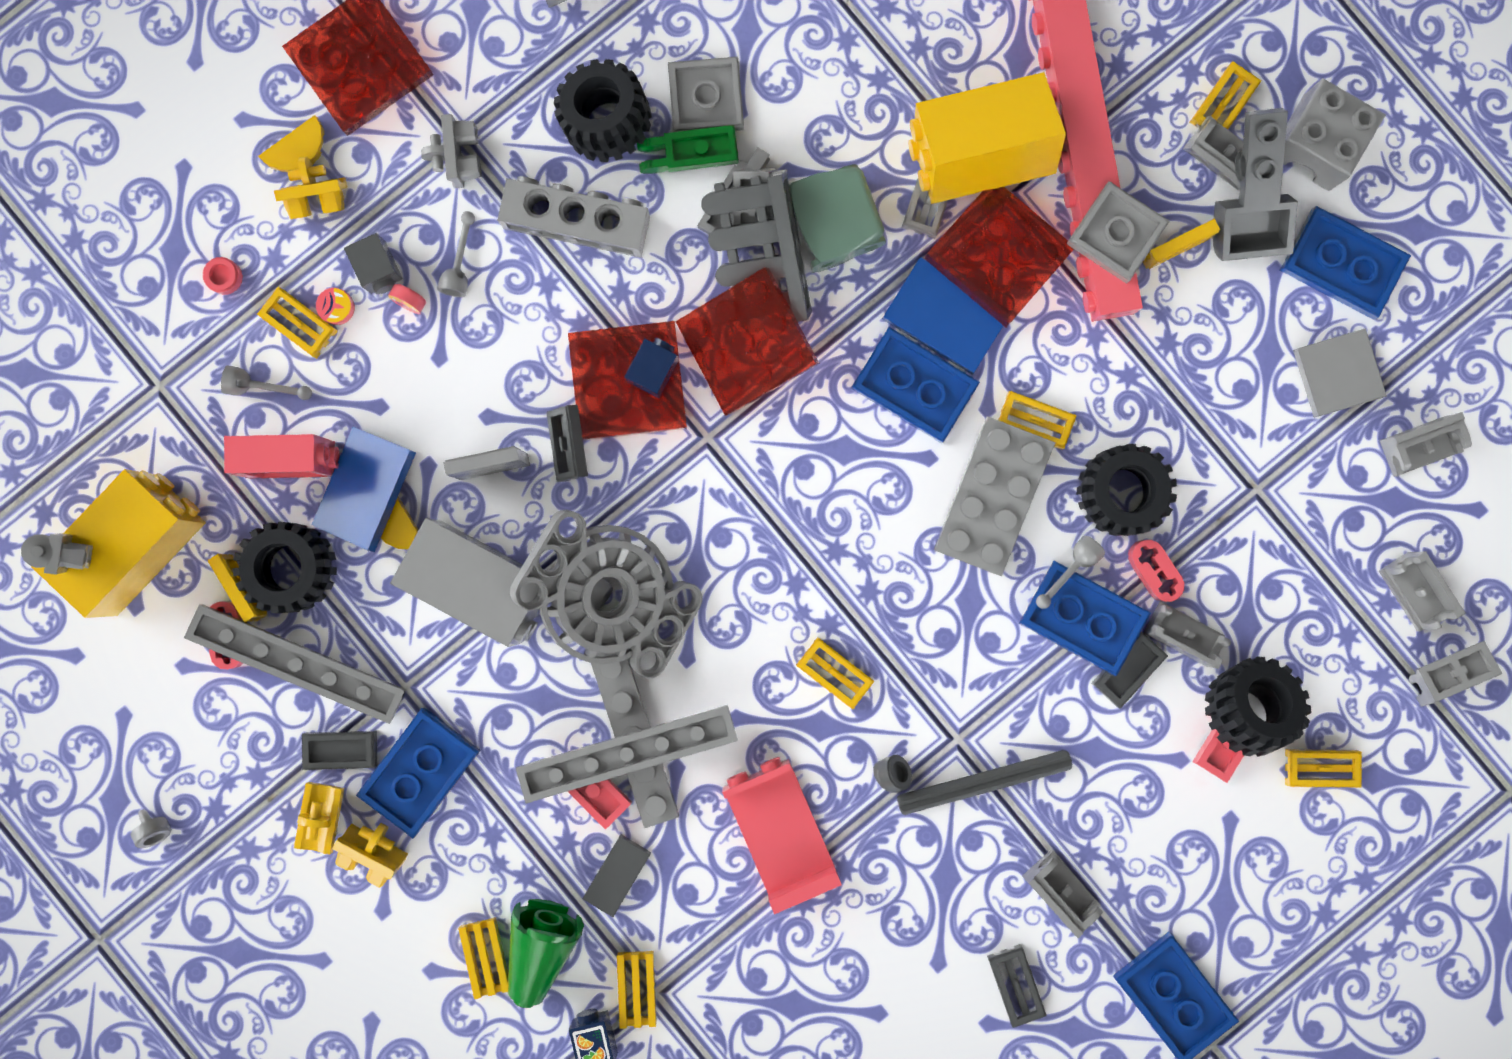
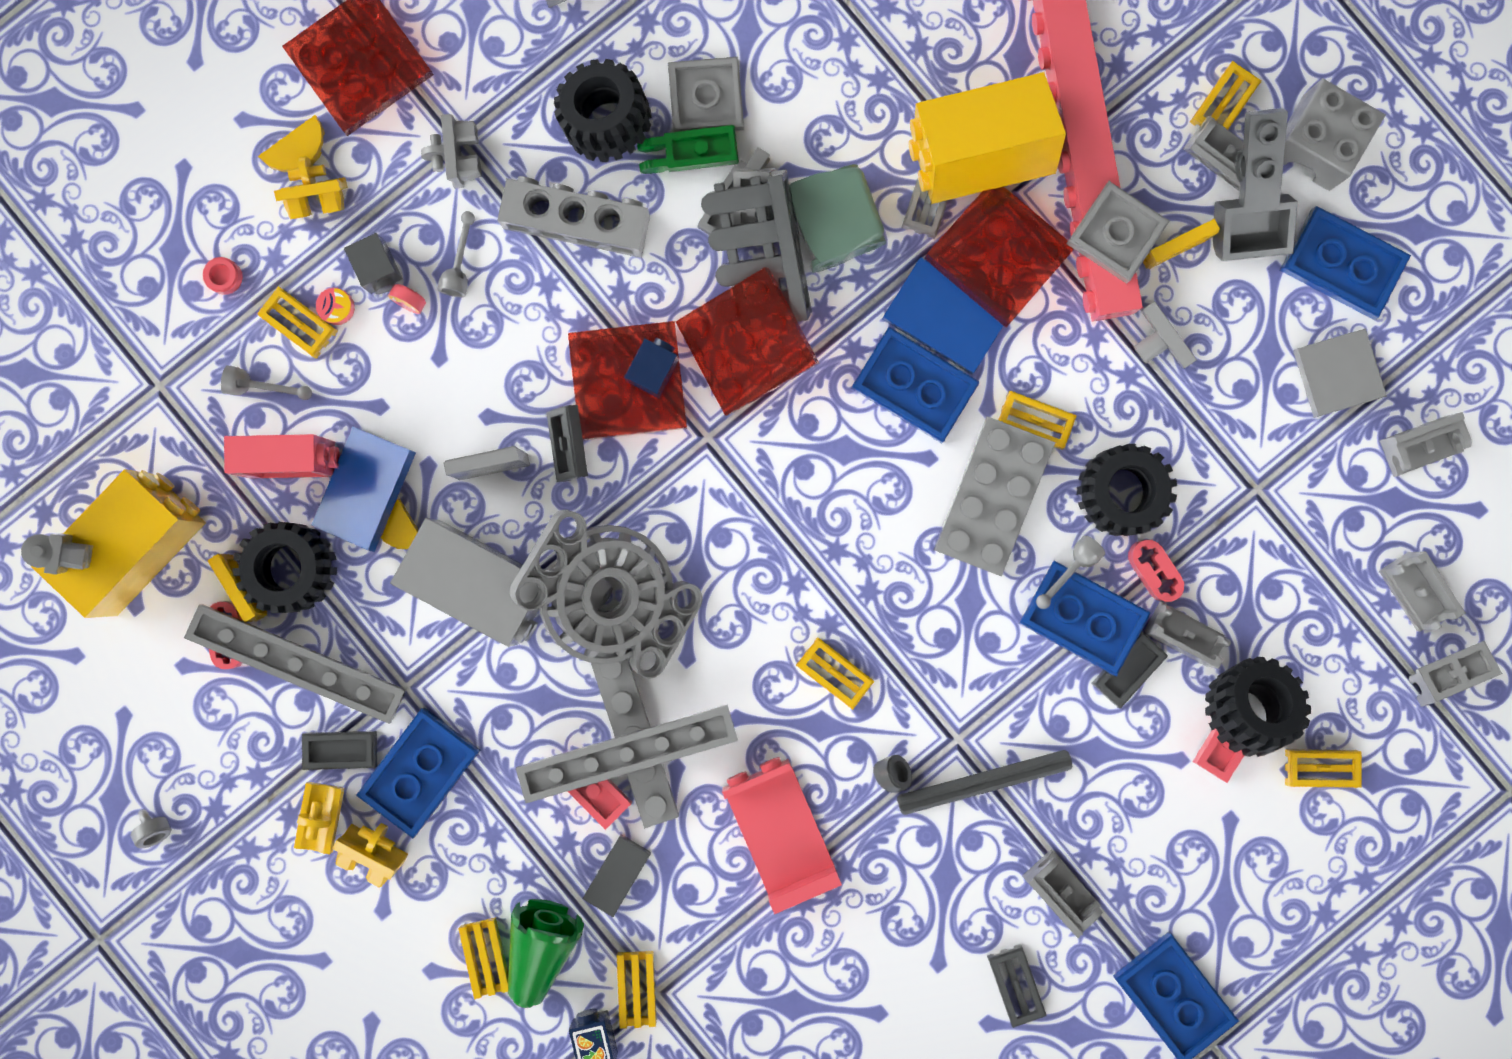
(1163, 338): none -> light grey tile

